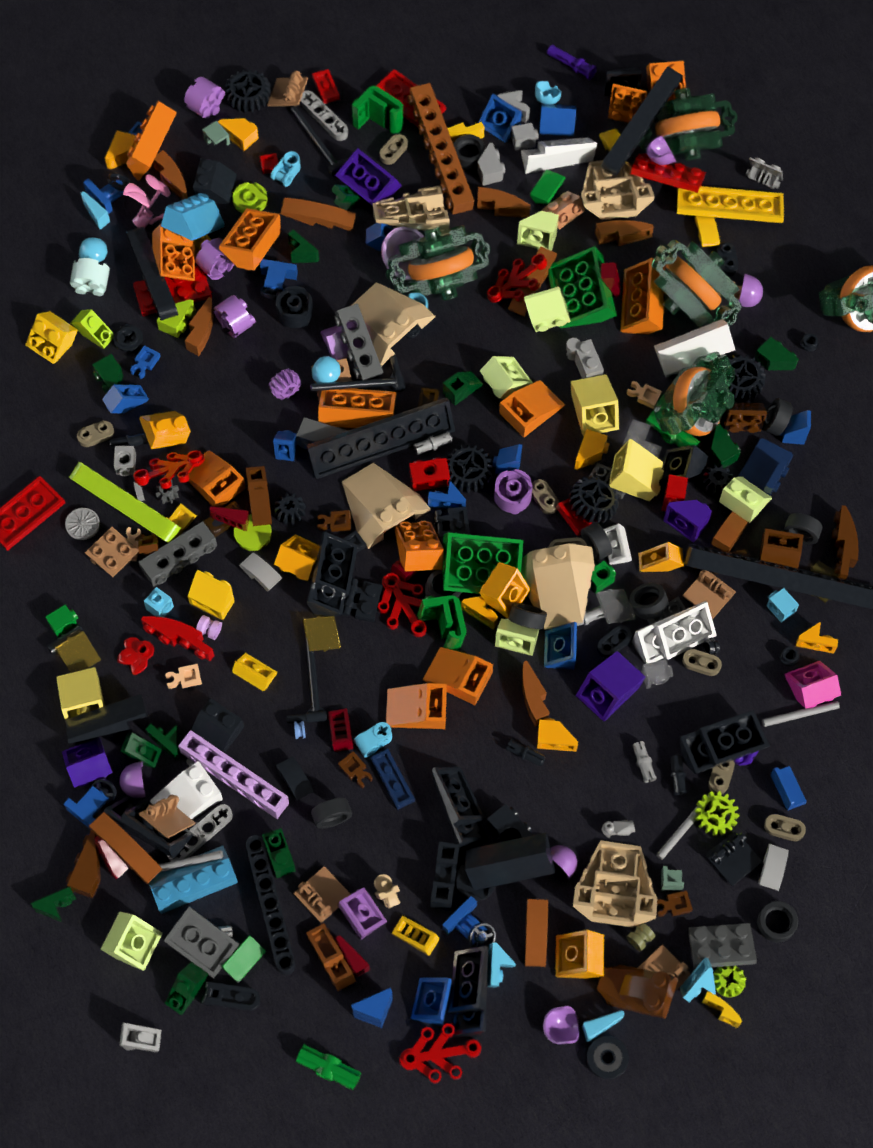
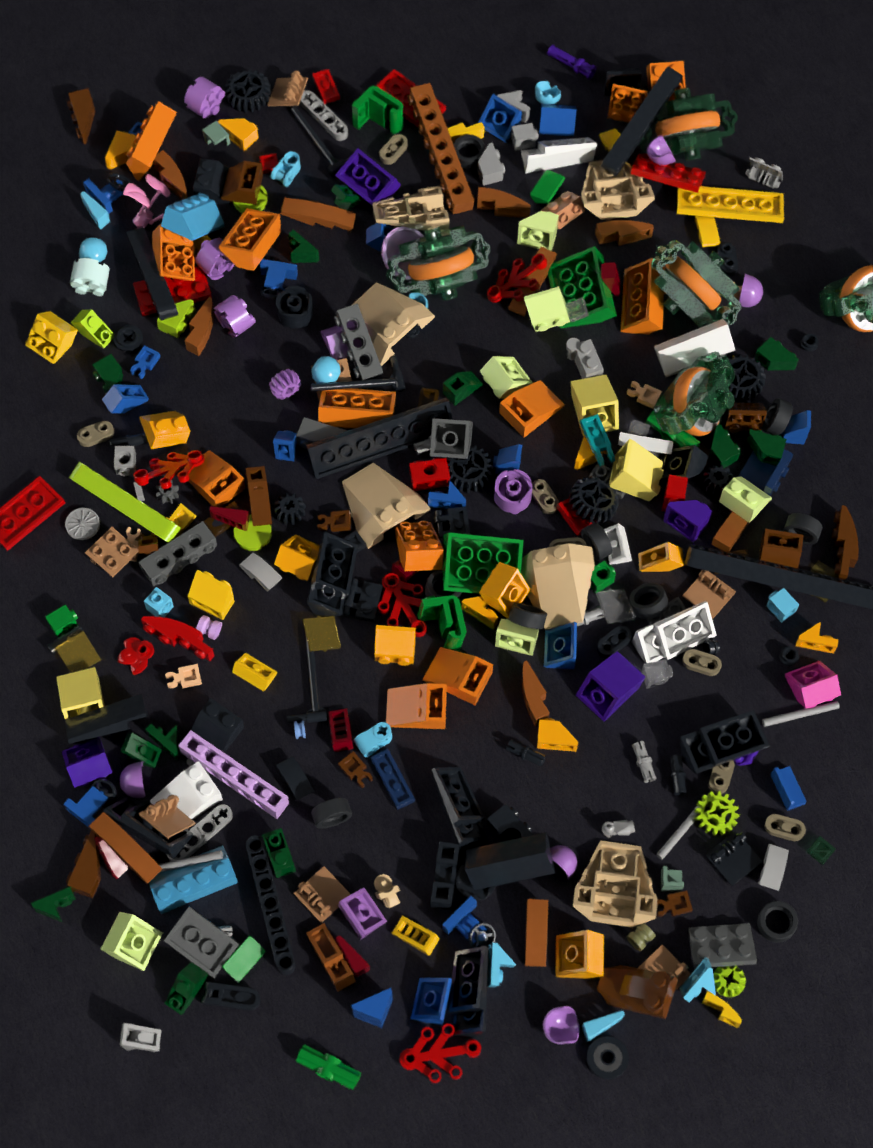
(84, 112): none -> reddish brown slope
(243, 183): none -> reddish brown slope
(395, 644): none -> light orange slope
(451, 438): none -> dark grey slope
(577, 310): none -> clear tile
(597, 438): none -> teal hinge
(648, 443): none -> white sticker
(766, 447): none -> dark green slope
(821, 850): none -> clear green tile

